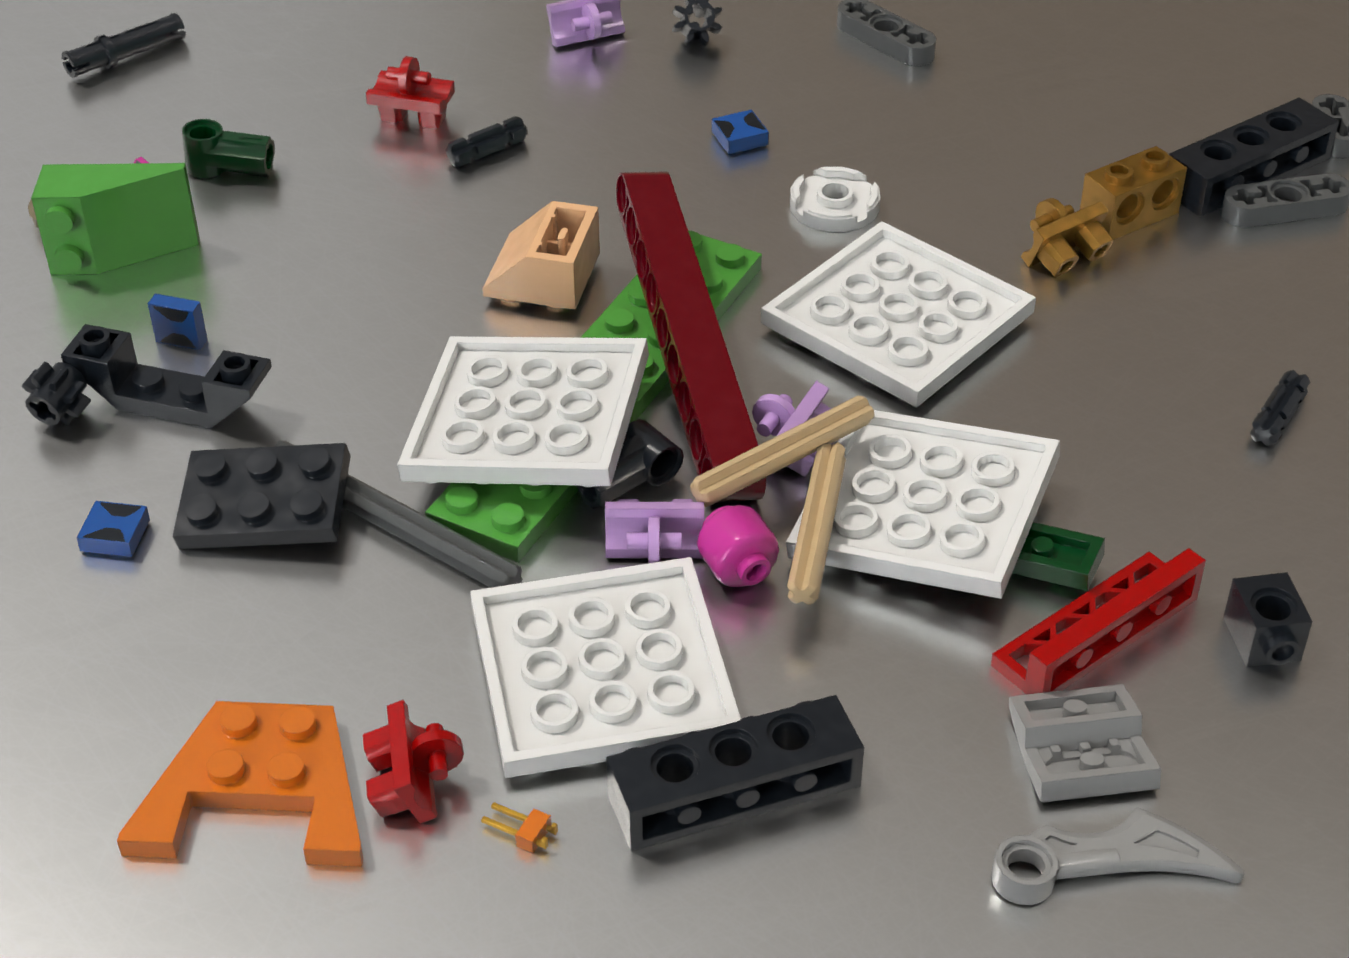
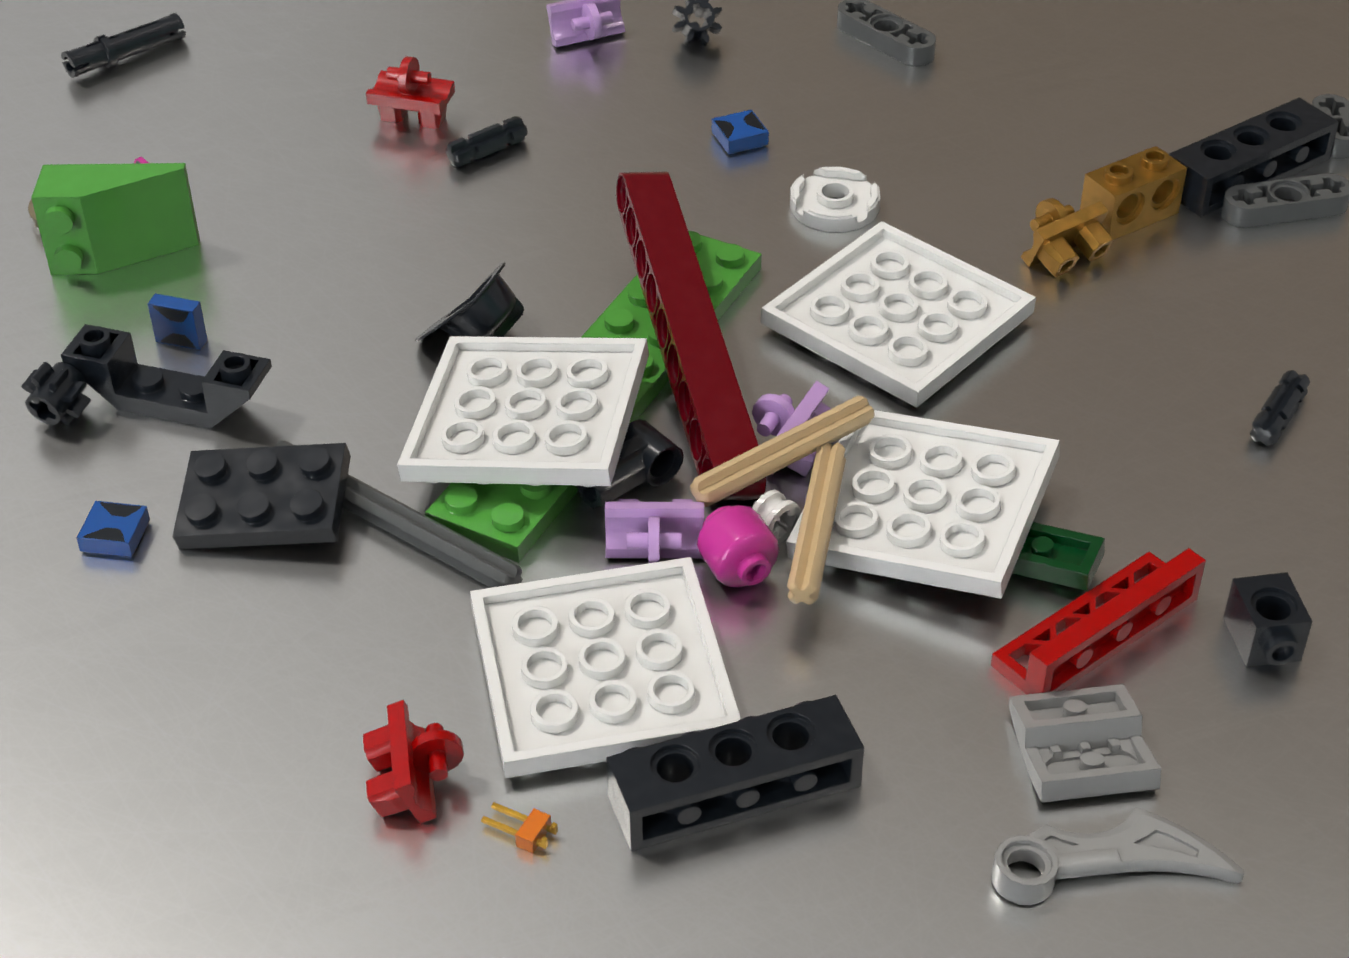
(213, 151): dark green piece -> none
(259, 761): orange wing -> none
(486, 313): none -> black piece
(548, 257): light nougat slope -> none
(778, 513): none -> white bush

